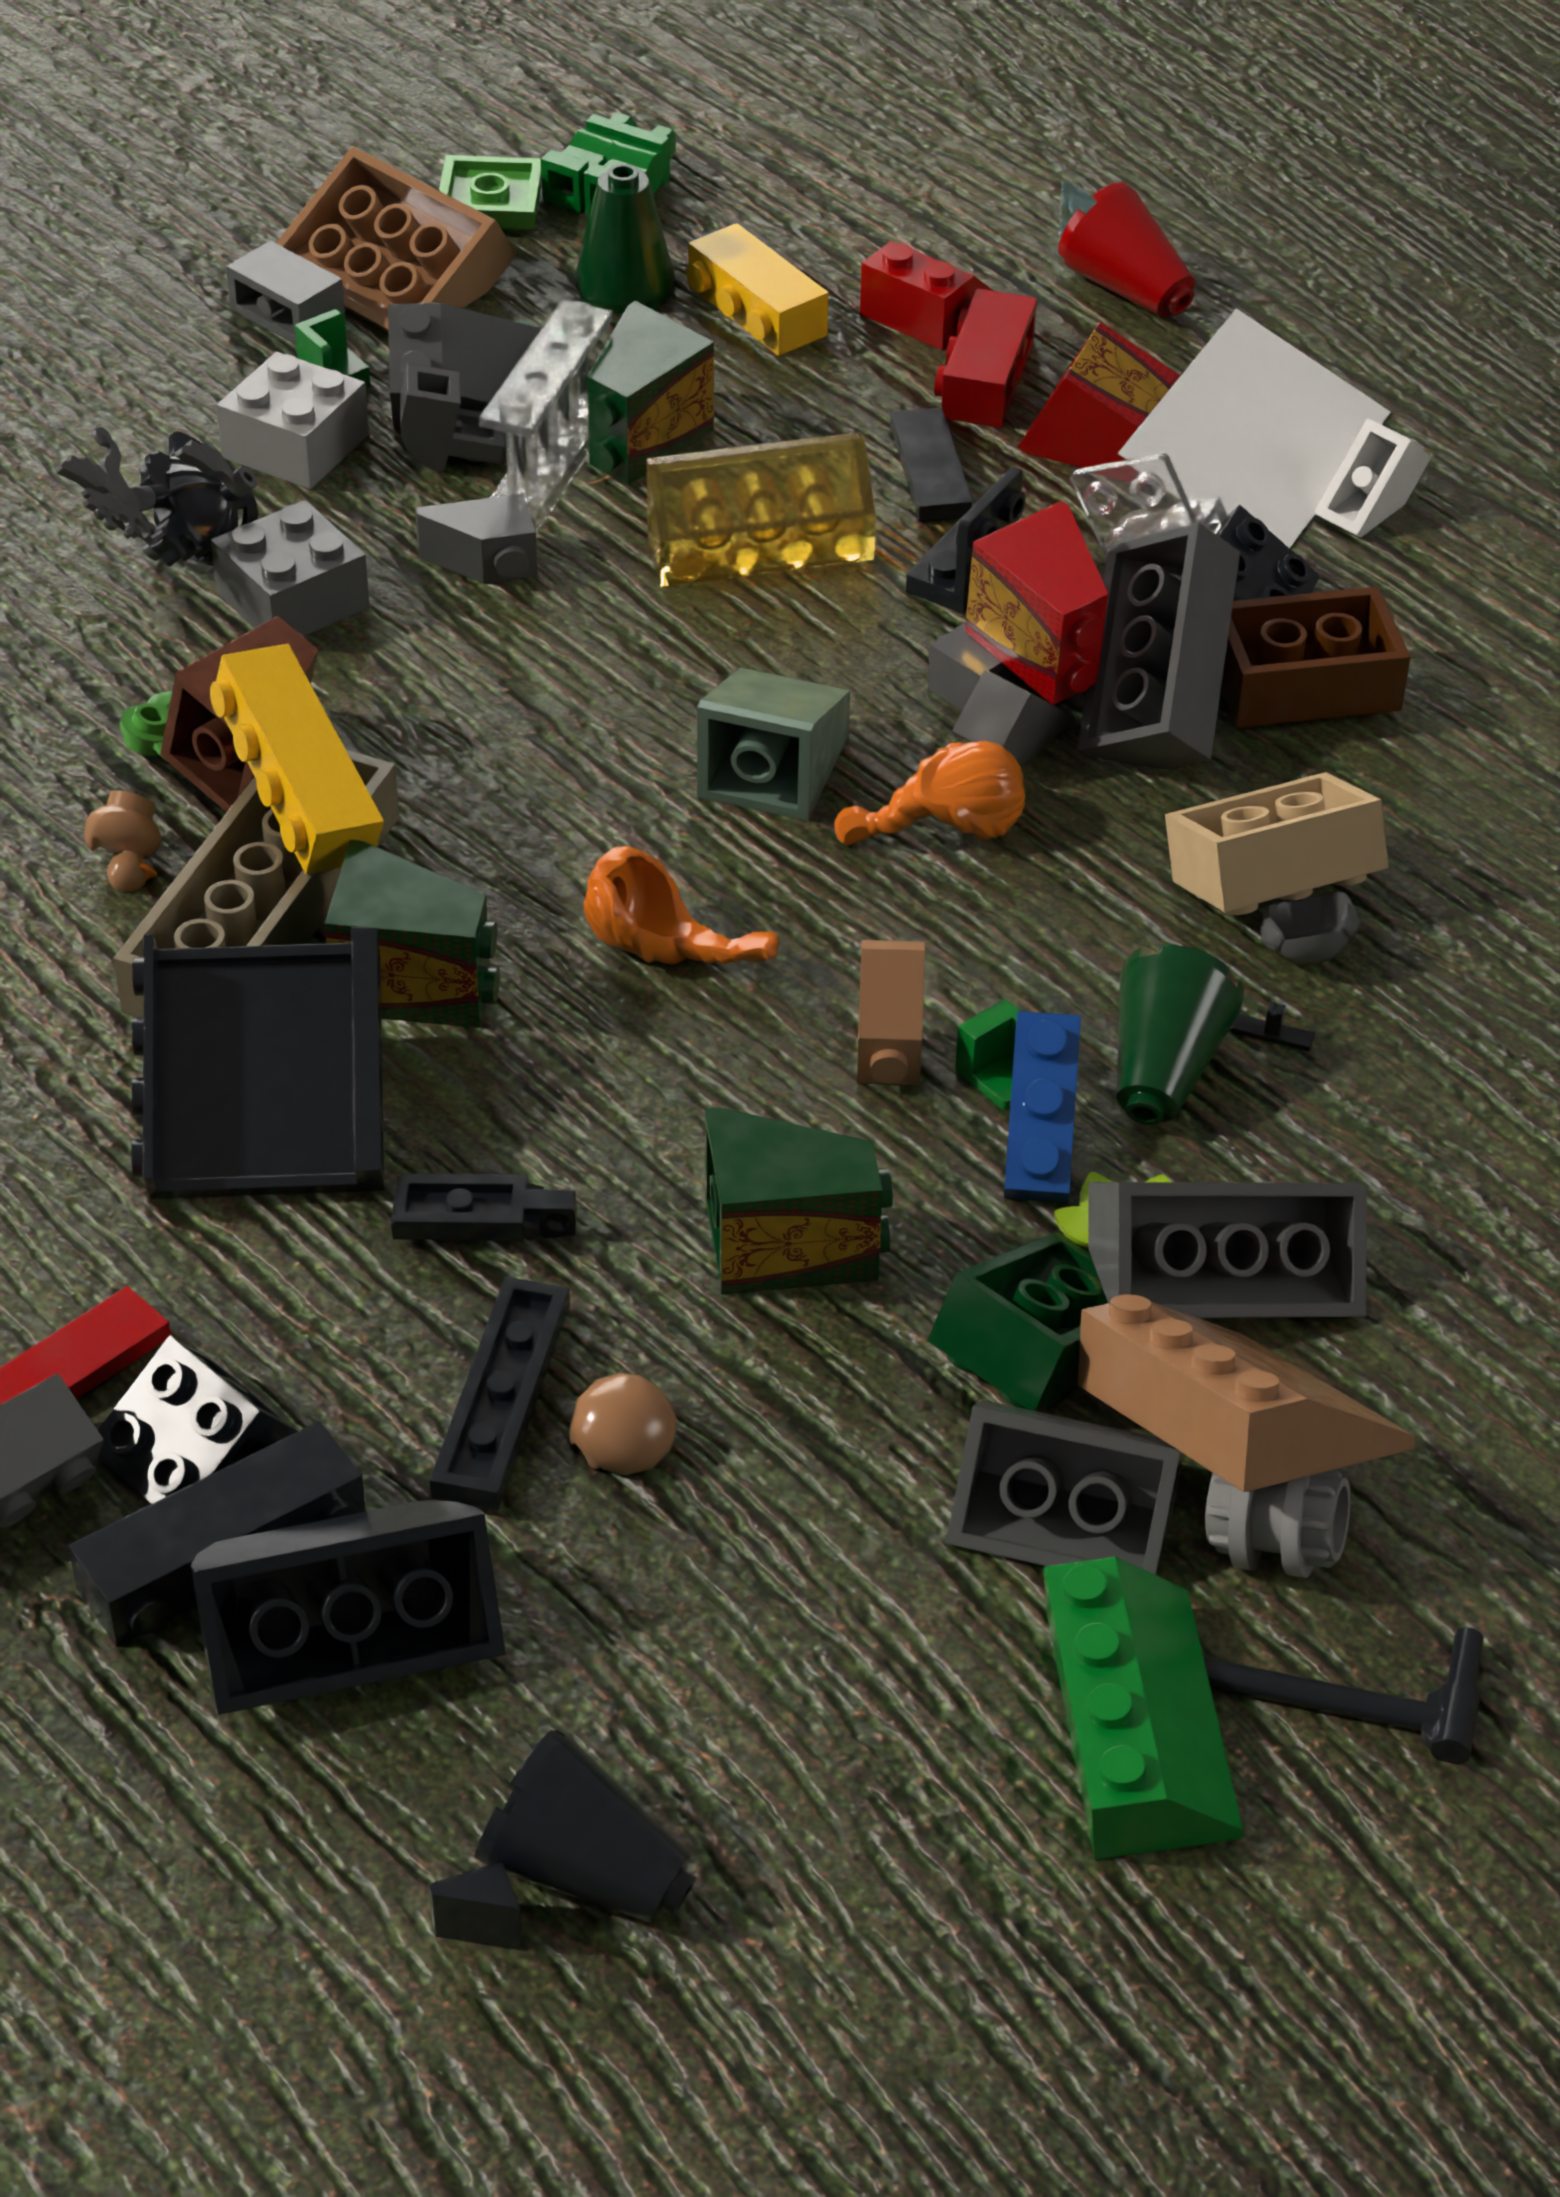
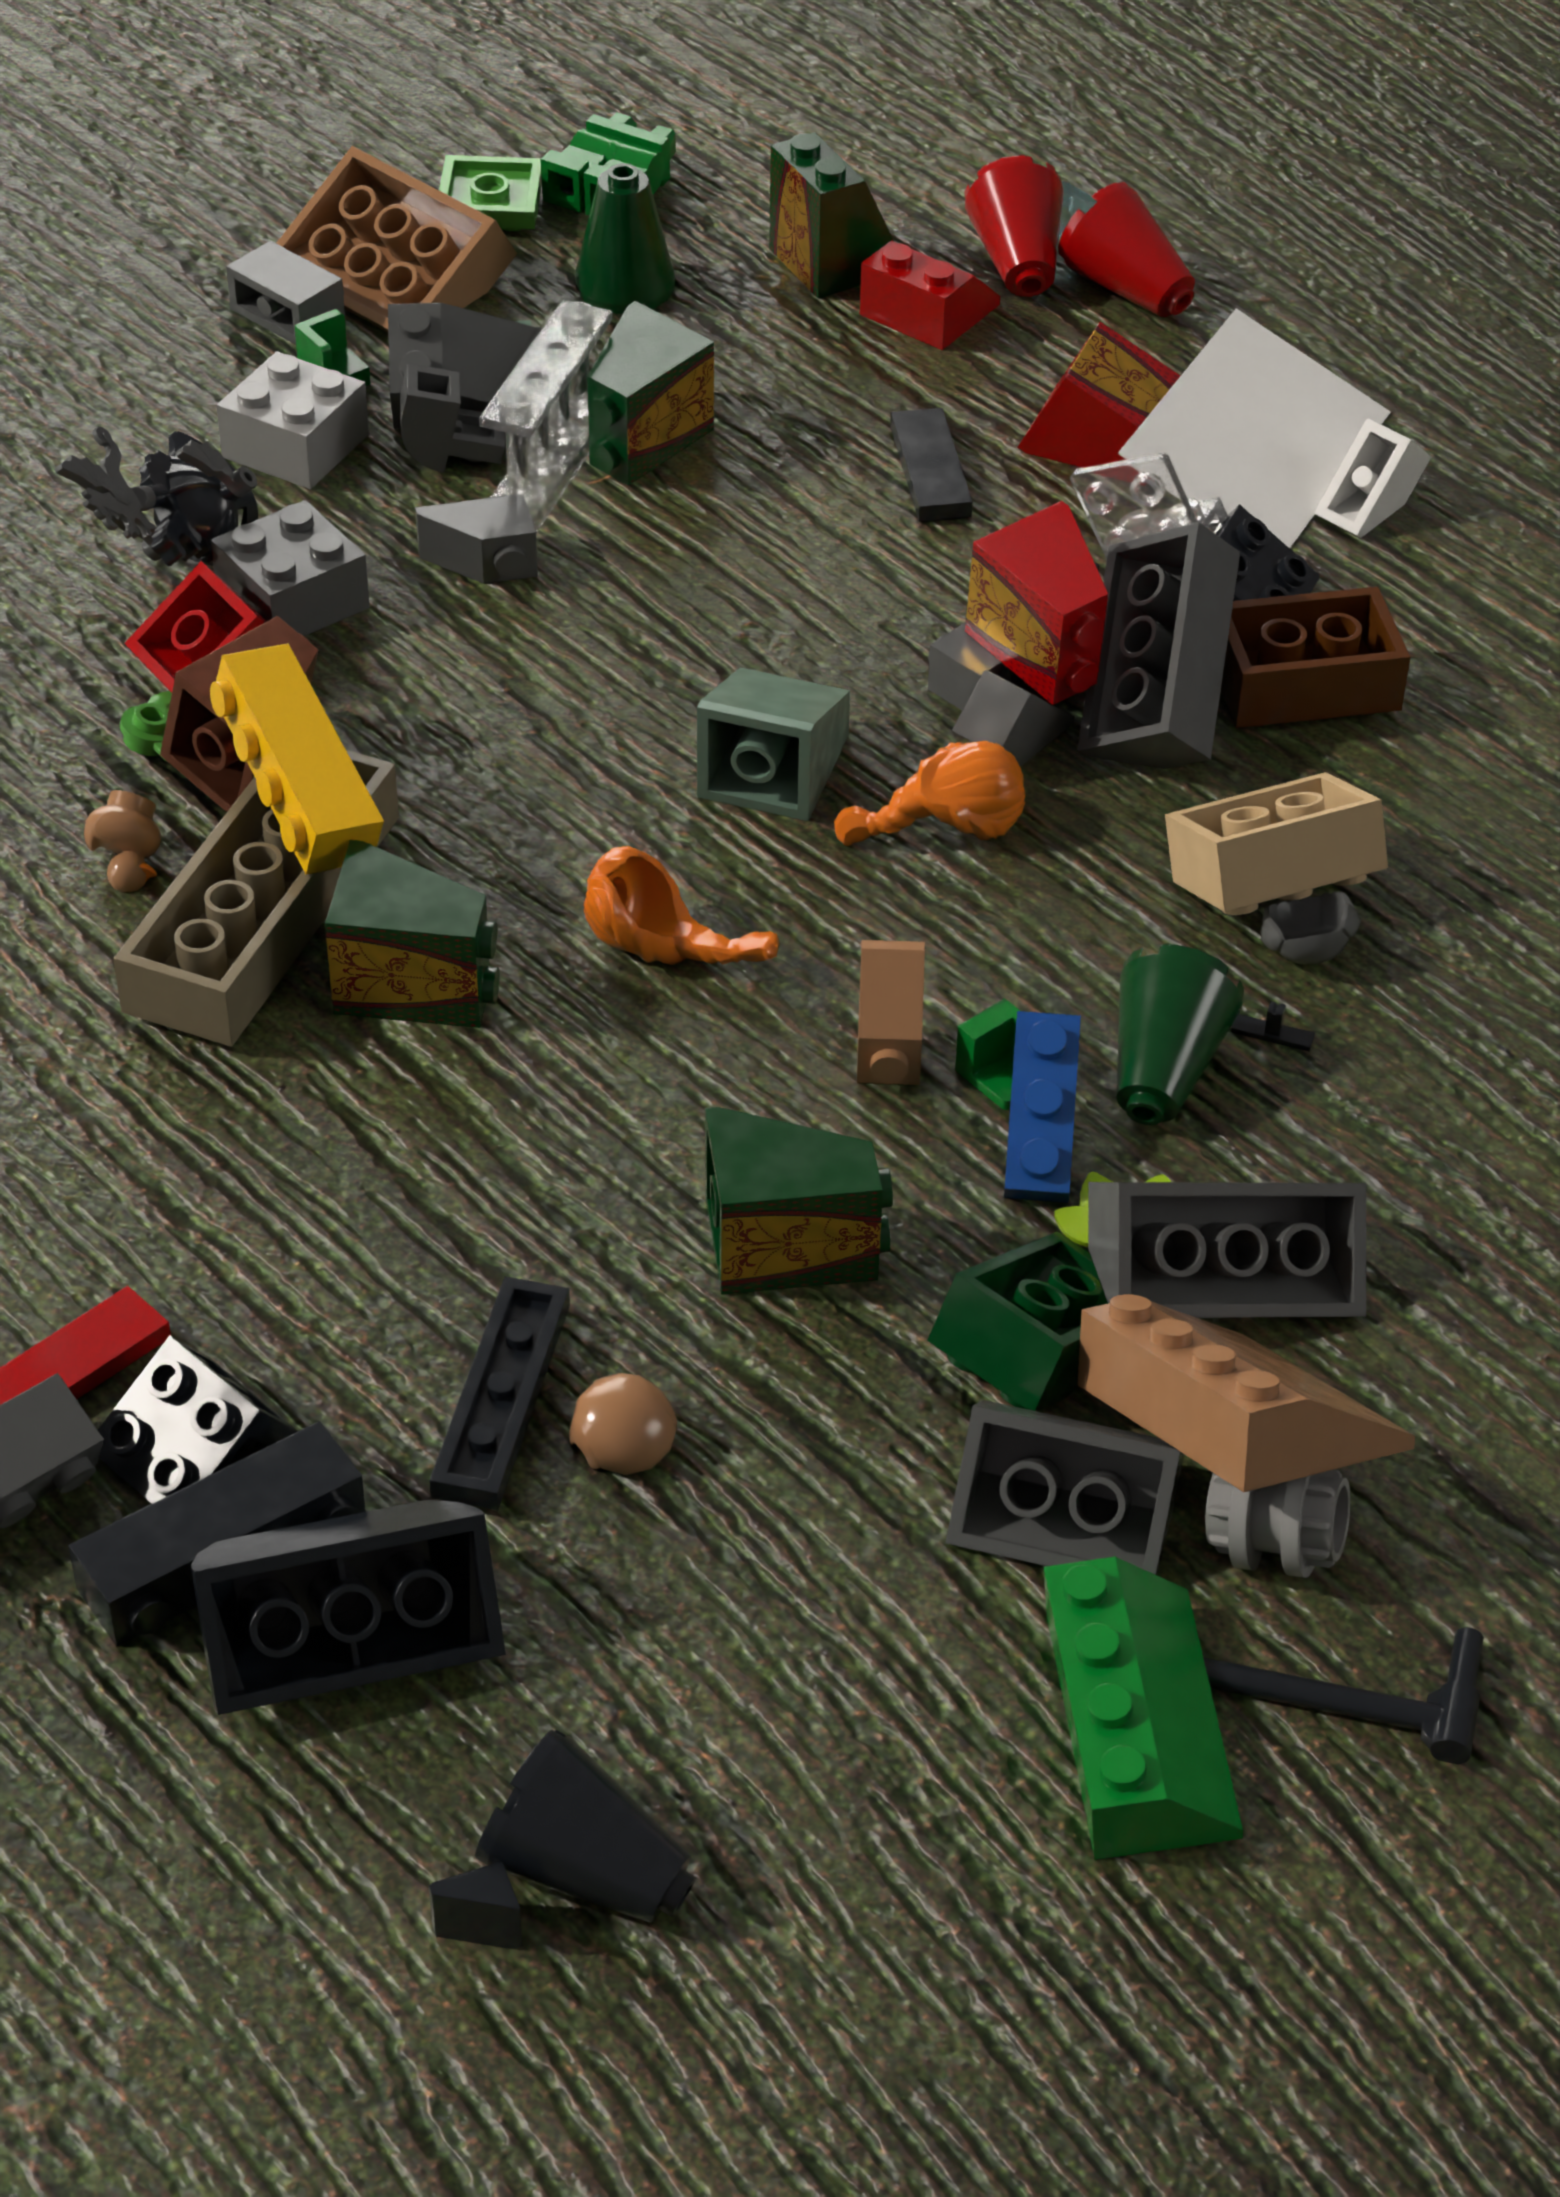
(191, 624): none -> red slope
(259, 1069): black panel -> none
(480, 1208): black hinge -> none
(757, 289): yellow brick -> none
(760, 509): clear yellow slope -> none
(821, 215): none -> dark green slope
(945, 570): black bracket -> none
(986, 357): red brick -> none
(1018, 220): none -> red cone

